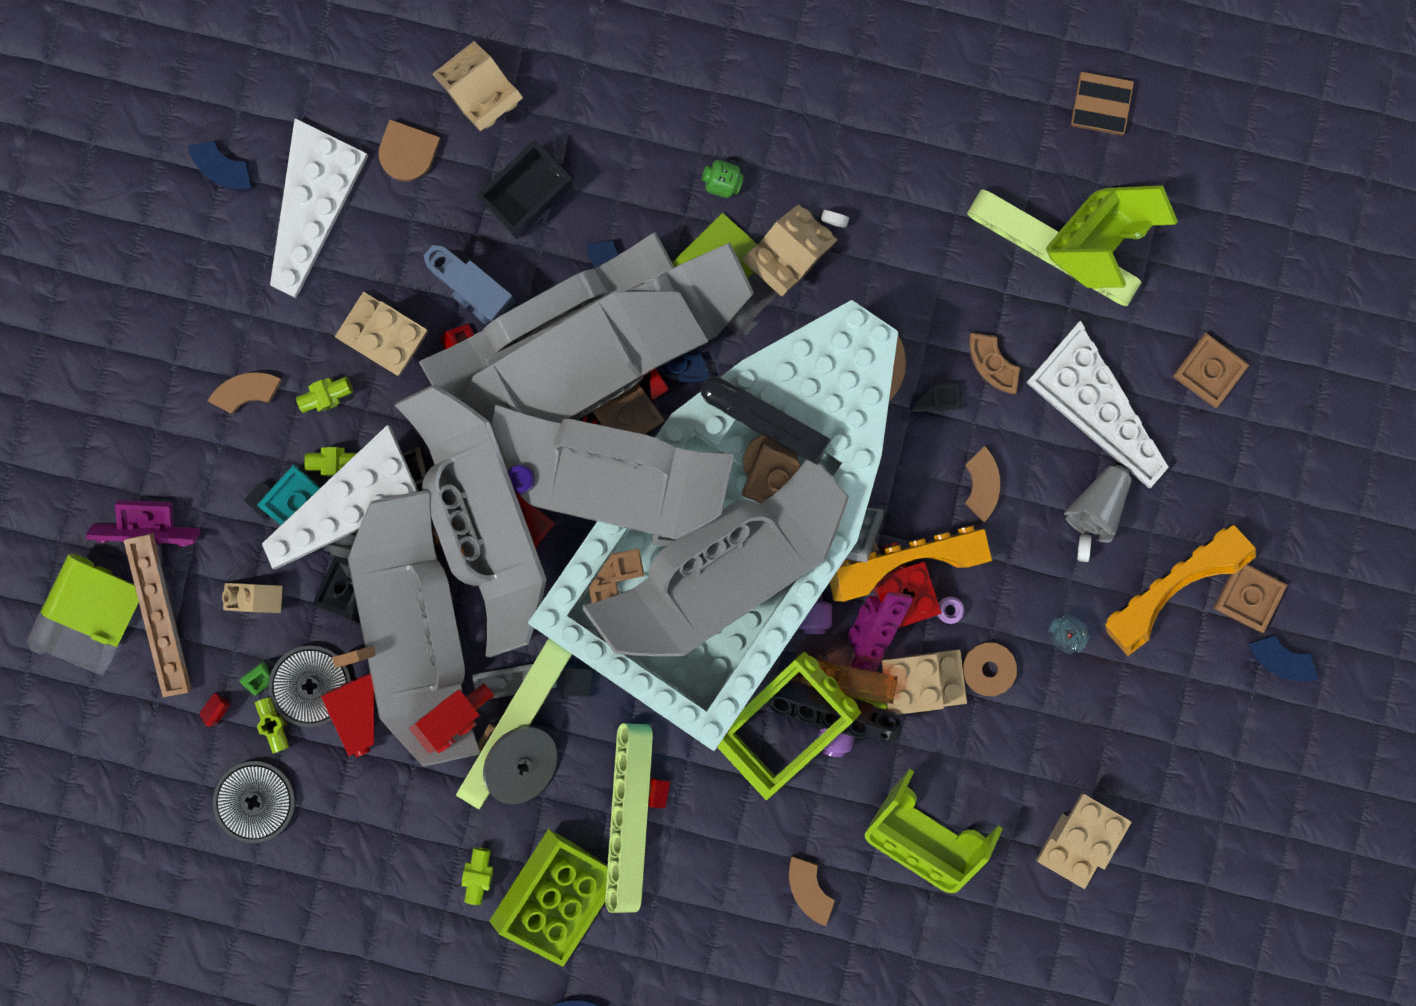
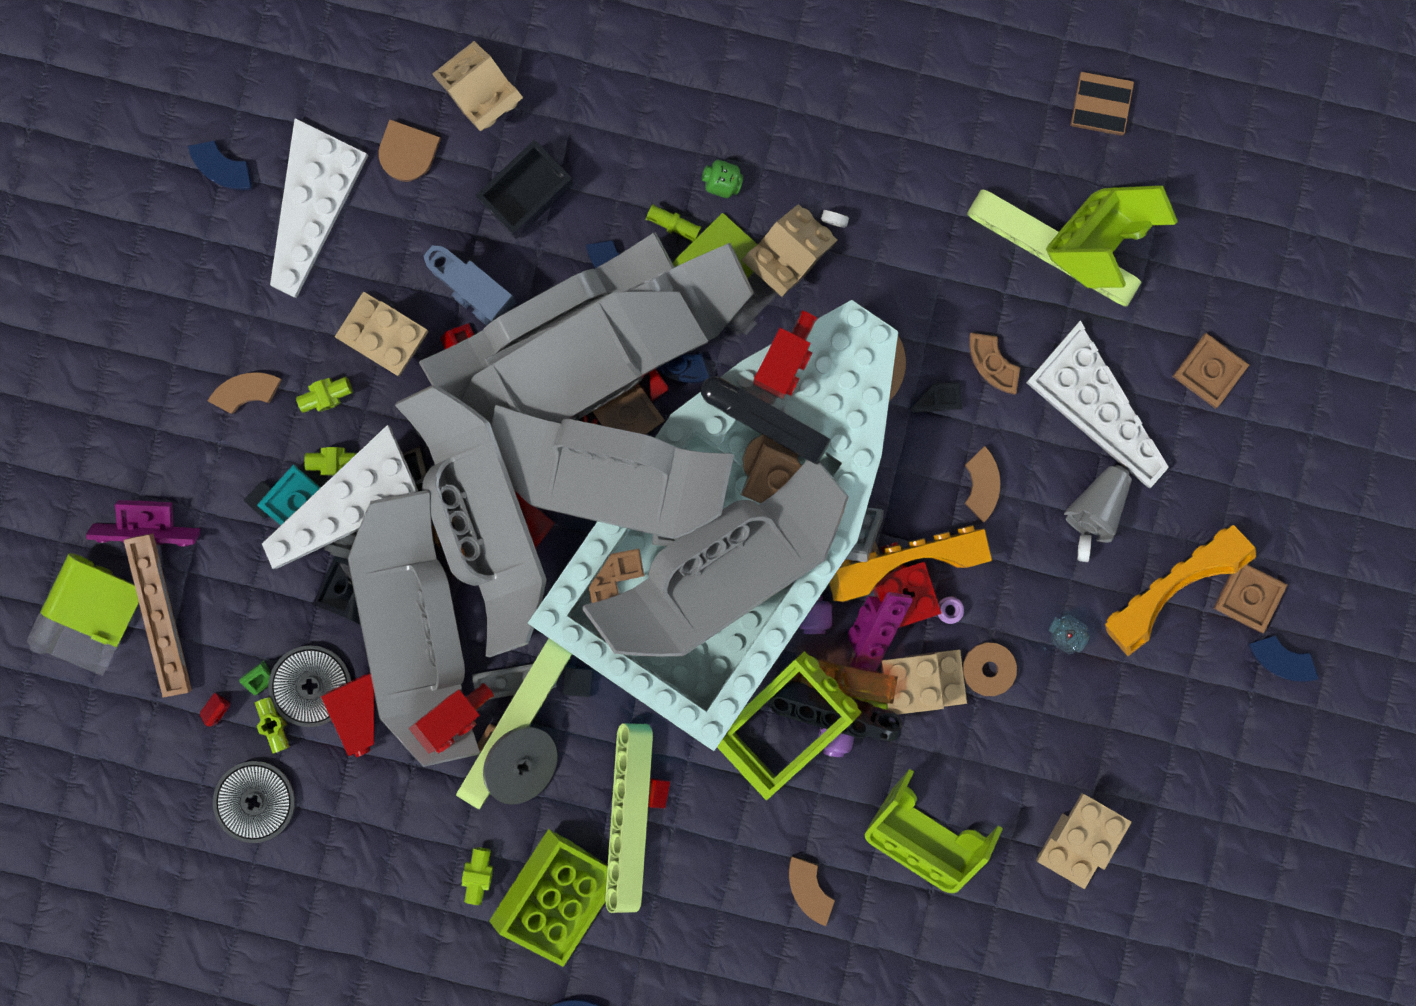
(252, 598): tan slope -> none
(353, 656): medium nougat tile -> none
(521, 478): dark purple tile -> none
(673, 223): none -> lime pin
(785, 357): none -> red brick

